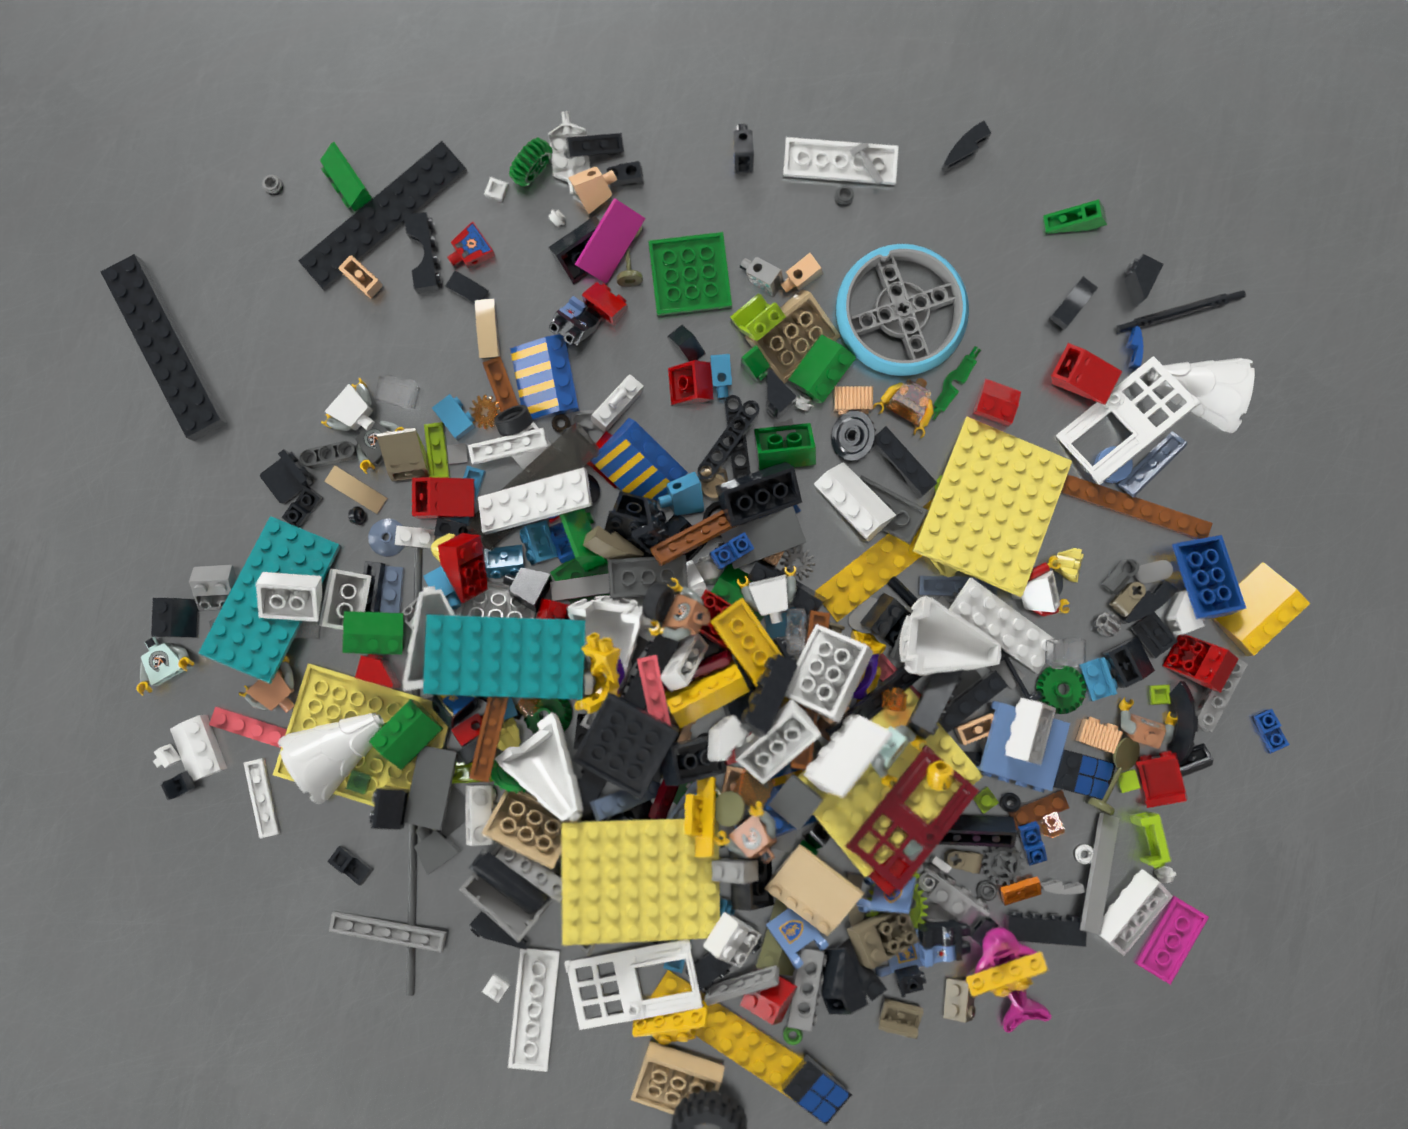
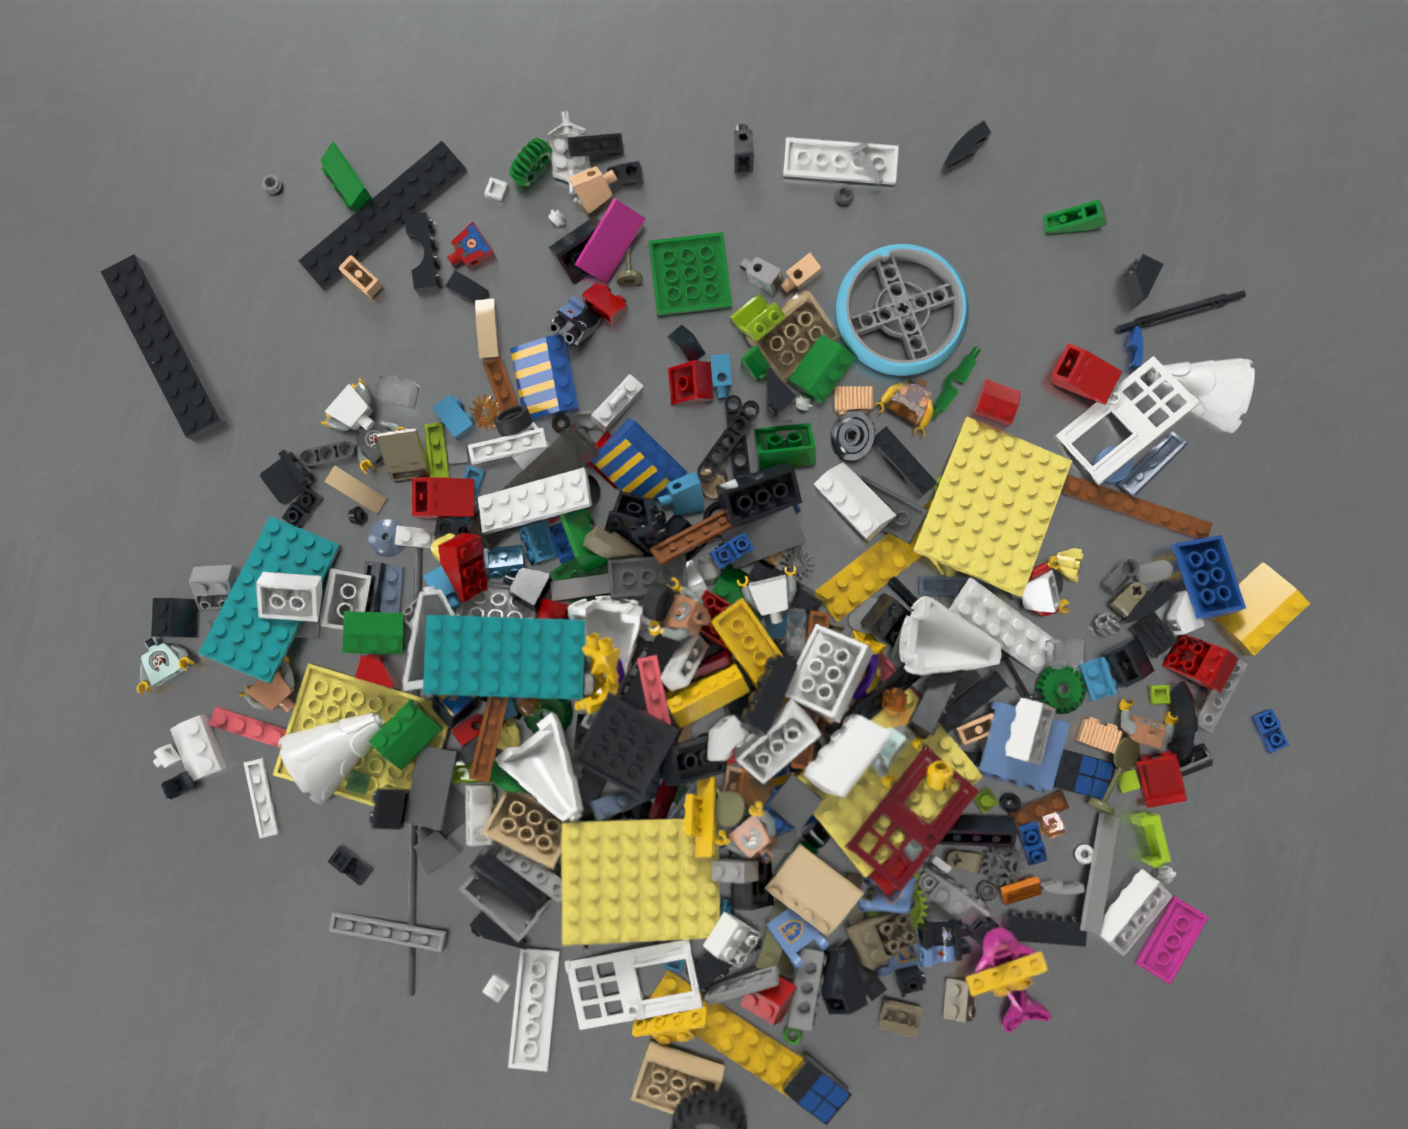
(1073, 303): black slope -> none

